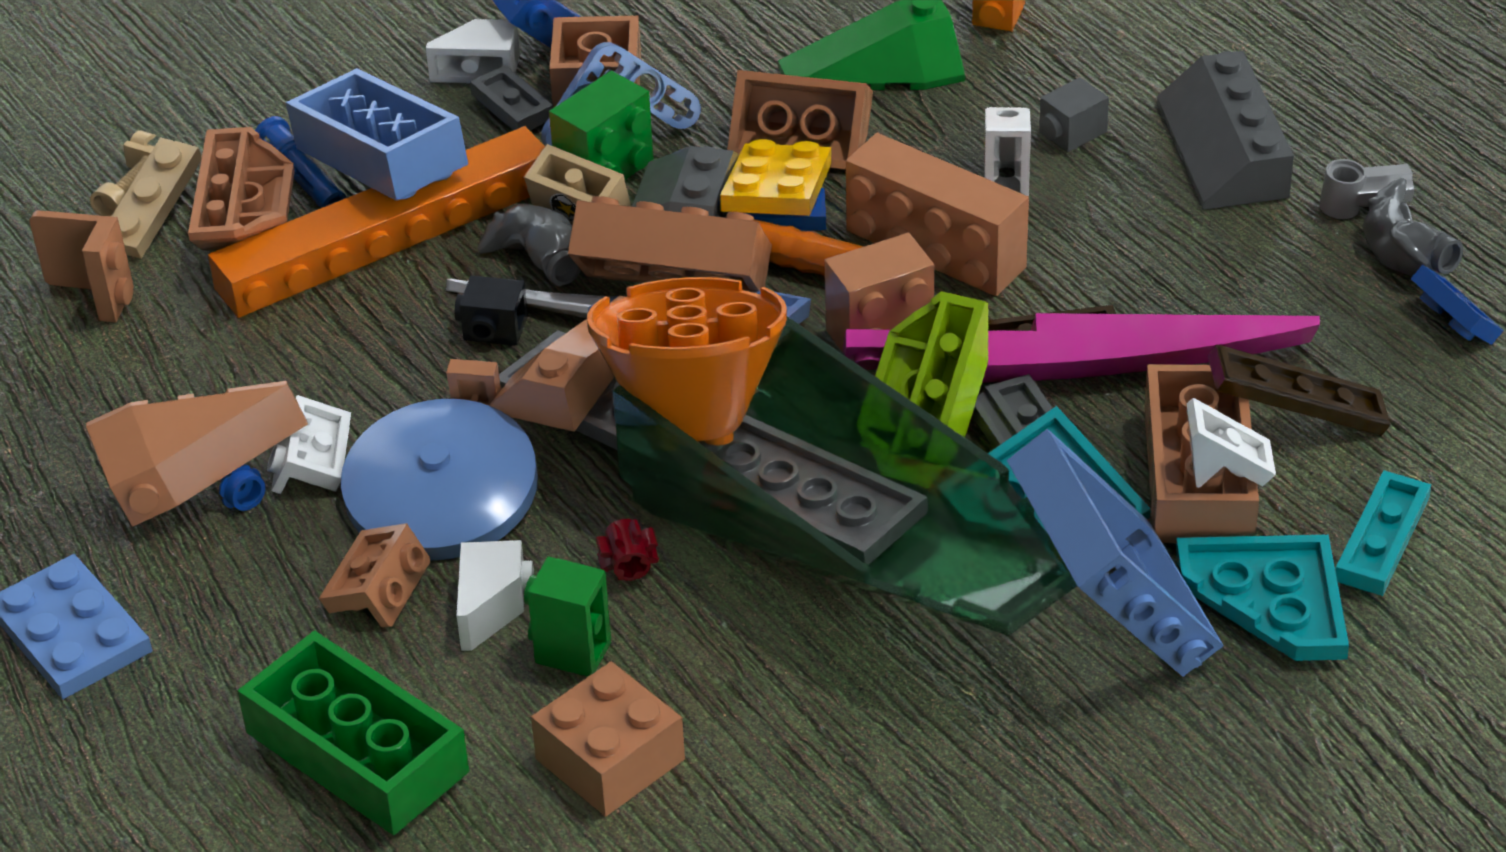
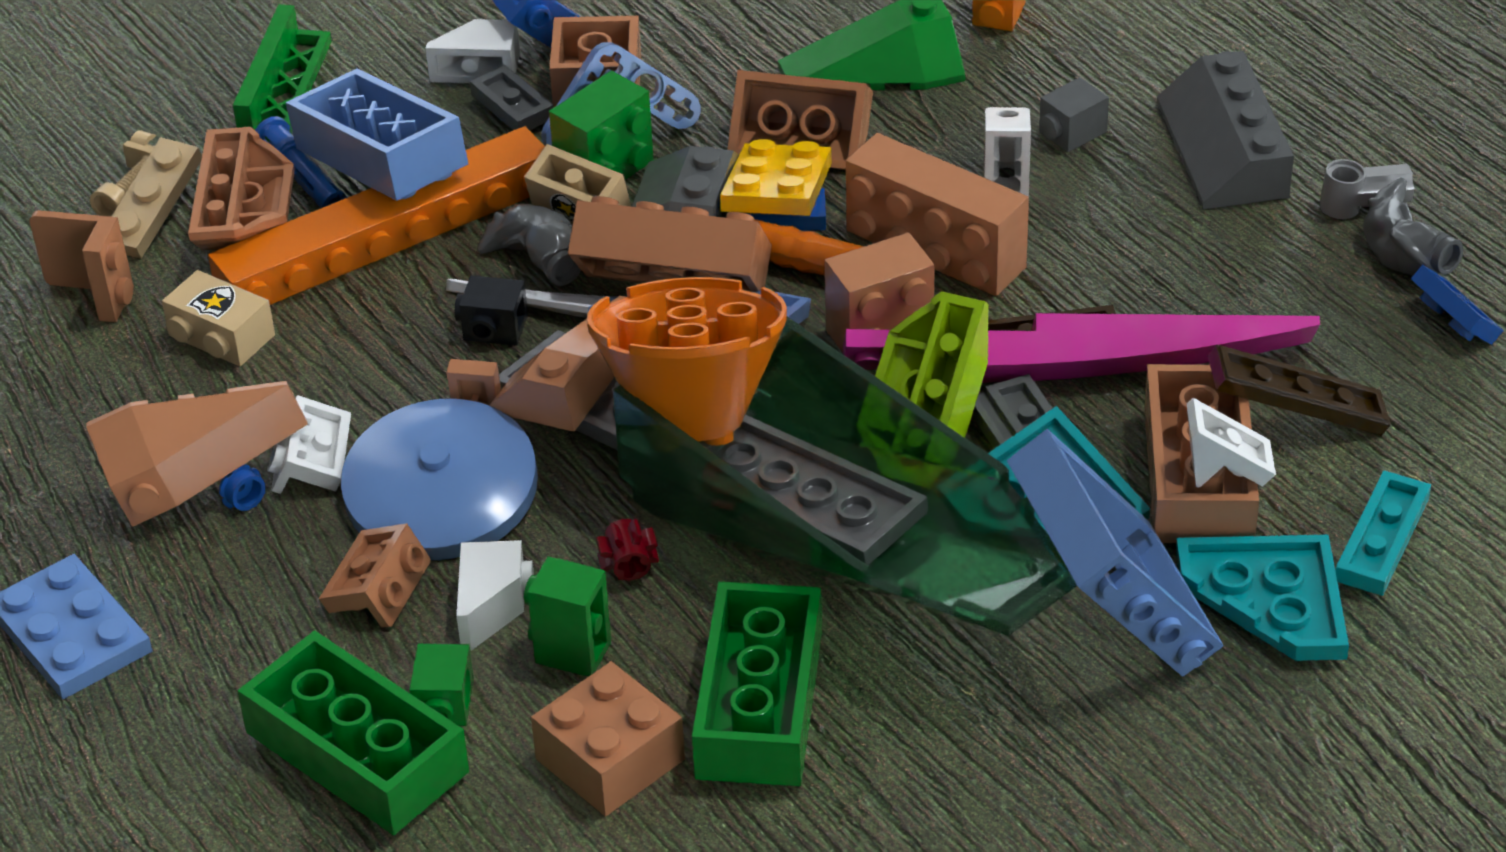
(218, 318): none -> tan brick
(272, 60): none -> green fence
(444, 679): none -> green brick
(758, 684): none -> green brick

